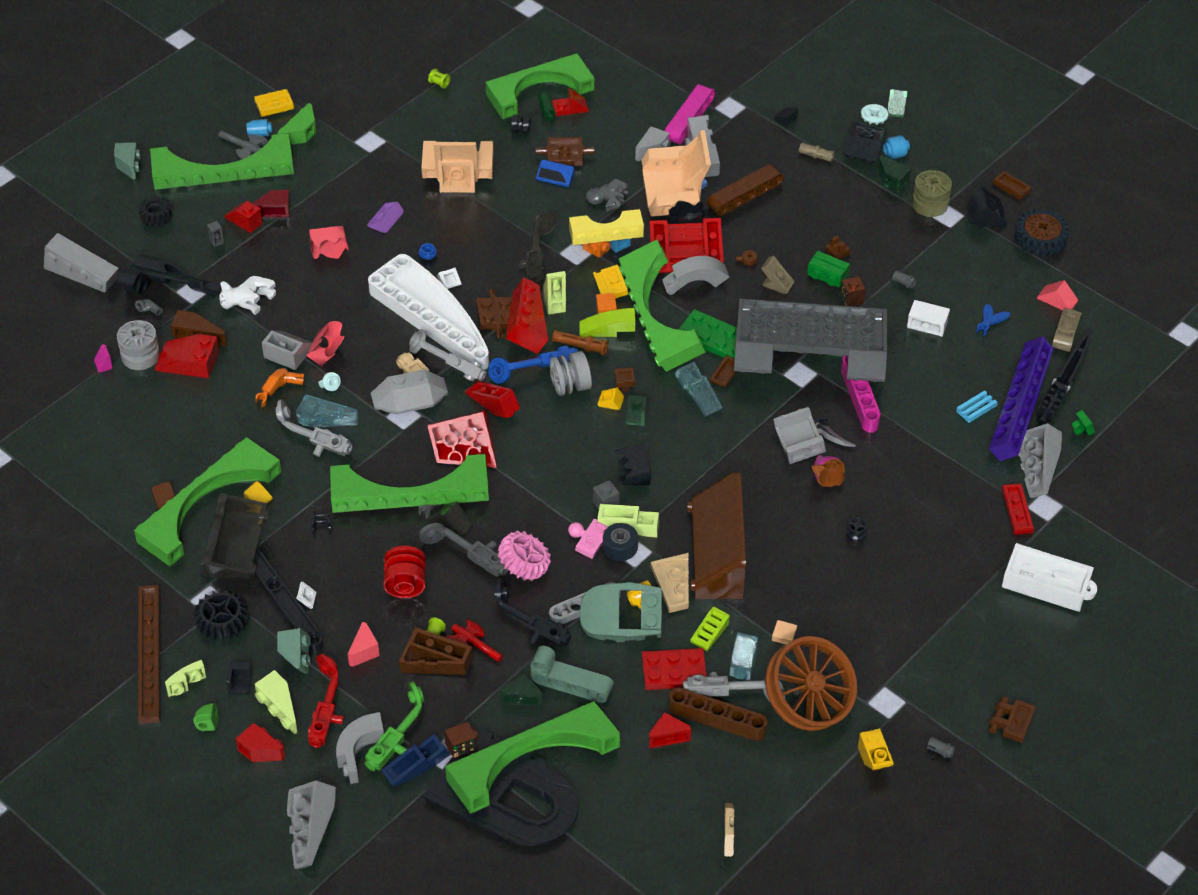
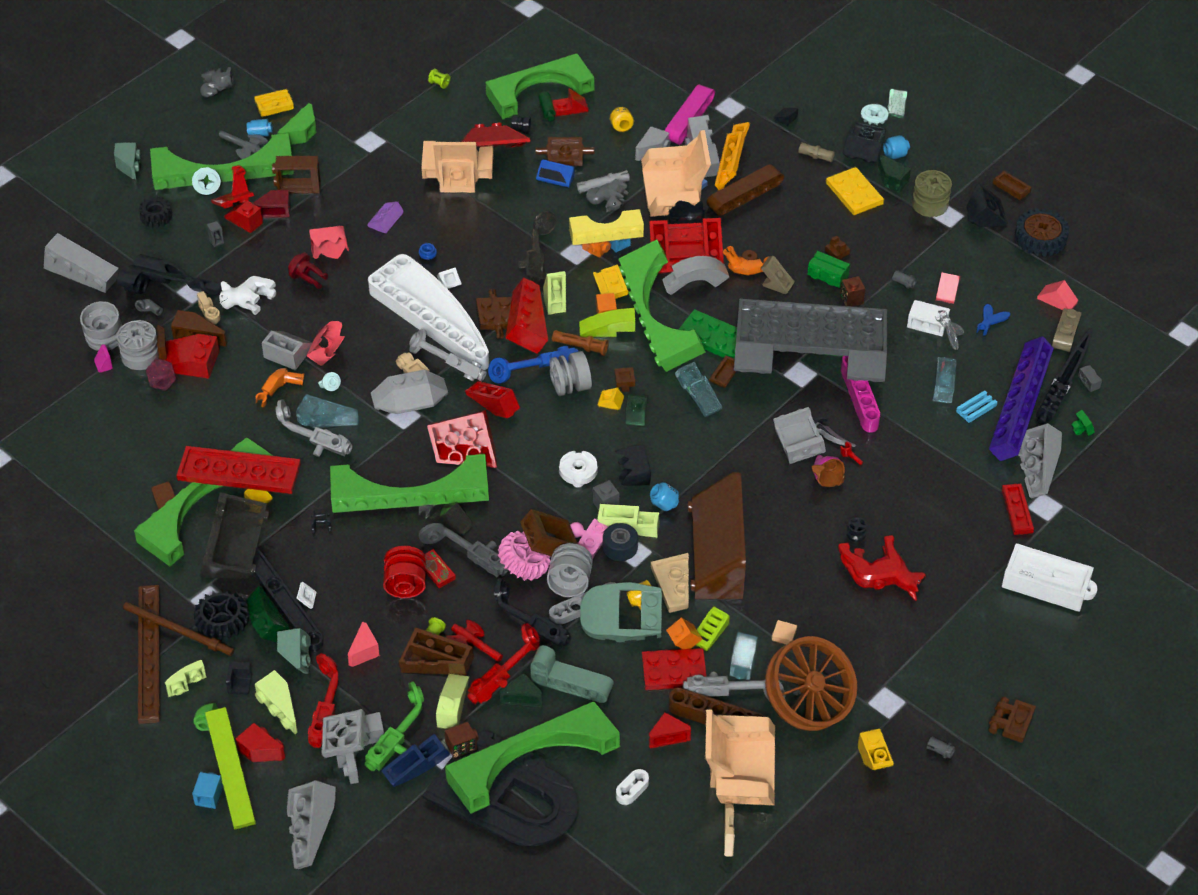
(100, 325): none -> light grey wheel
(160, 374): none -> clear pink brick
(161, 343): none -> reddish brown tile
(199, 185): none -> light aqua gear
(207, 790): none -> dark azure brick
(211, 313): none -> tan plate
(213, 644): none -> reddish brown bar
(216, 81): none -> dark grey animal
(230, 768): none -> lime tile
(238, 469): none -> red plate
(239, 190): none -> red plate
(265, 616): none -> dark green slope
(297, 185): none -> reddish brown window
(301, 267): none -> dark red piece
(330, 736): none -> light grey piece
(438, 569): none -> red tile
(451, 701): none -> yellowish green slope
(495, 136): none -> red slope
(496, 677): none -> red piece
(540, 523): none -> reddish brown window
(569, 570): none -> light grey wheel
(581, 476): none -> white plate
(598, 182): none -> light grey pin
(621, 119): none -> yellow head
(629, 784): none -> white beam
(664, 496): none -> dark azure head
(684, 634): none -> orange brick
(731, 154): none -> light orange wedge
(741, 265): none -> orange arm
(741, 758): none -> light nougat piece
(847, 452): none -> red hand
(854, 191): none -> yellow plate
(883, 571): none -> red animal
(944, 380): none -> clear light blue slope
(948, 288): none -> slope
(952, 328): none -> clear piece
(1090, 378): none -> dark grey piece

